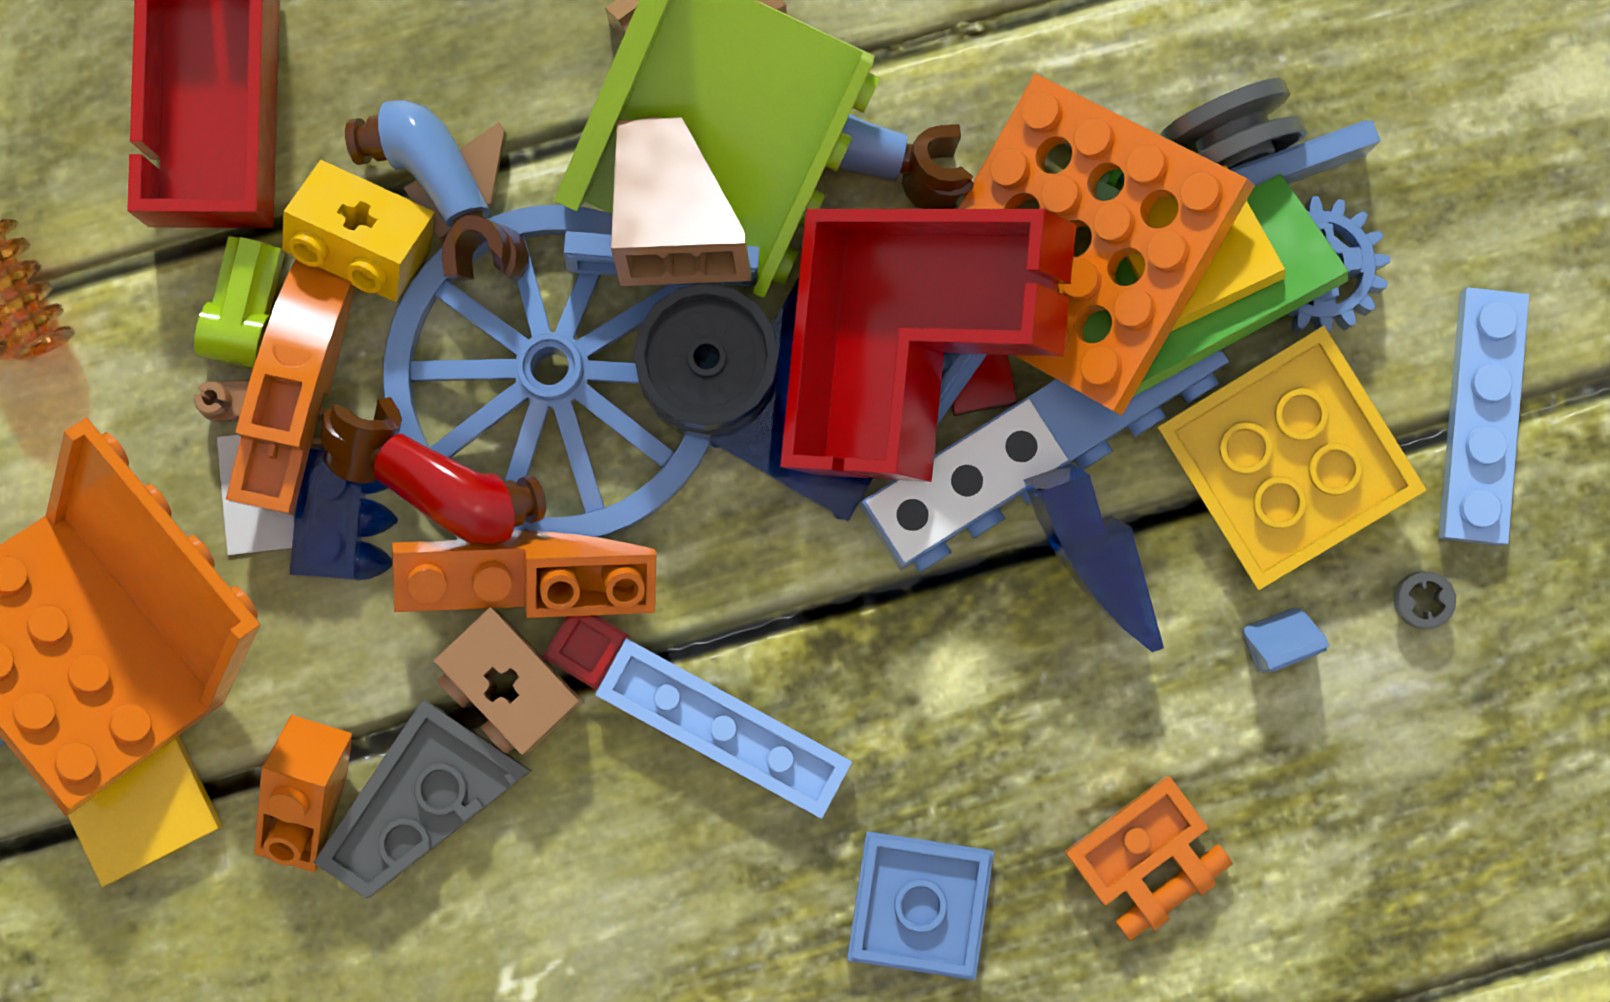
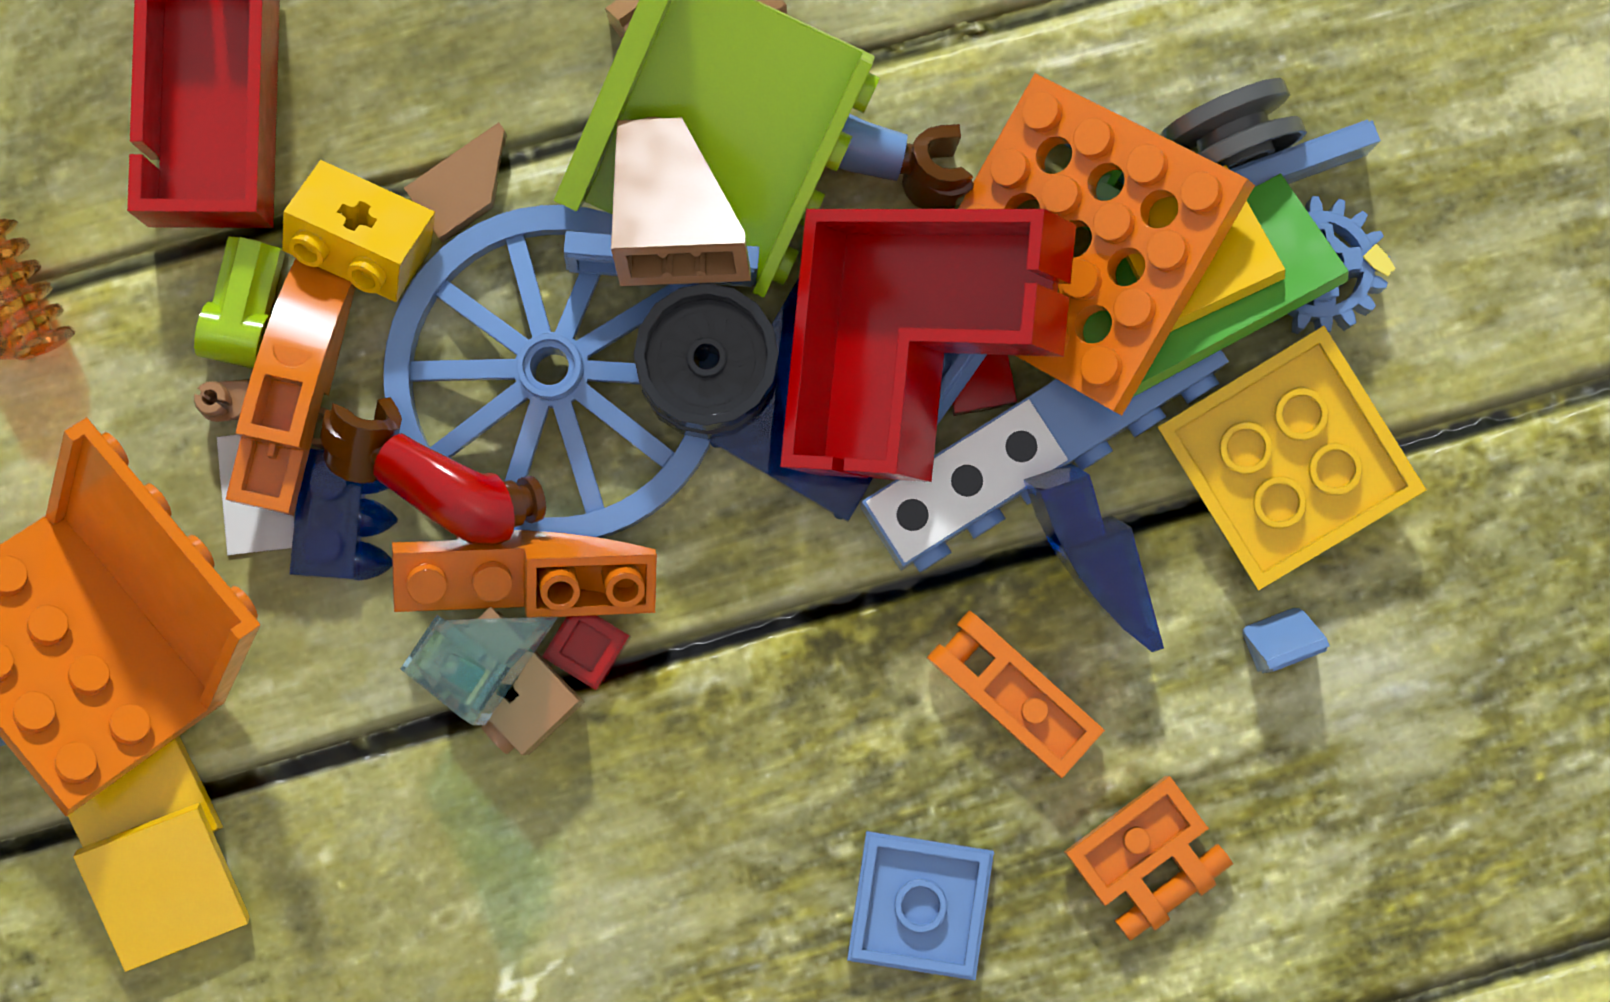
(161, 887): none -> yellow tile
(301, 792): orange slope -> none
(416, 798): dark grey wing -> none
(422, 144): piece -> none
(474, 661): none -> clear light blue slope
(723, 728): light blue plate -> none
(1017, 696): none -> orange plate
(1379, 260): none -> light yellow piece
(1444, 596): dark grey bush -> none
(1484, 416): light blue plate -> none

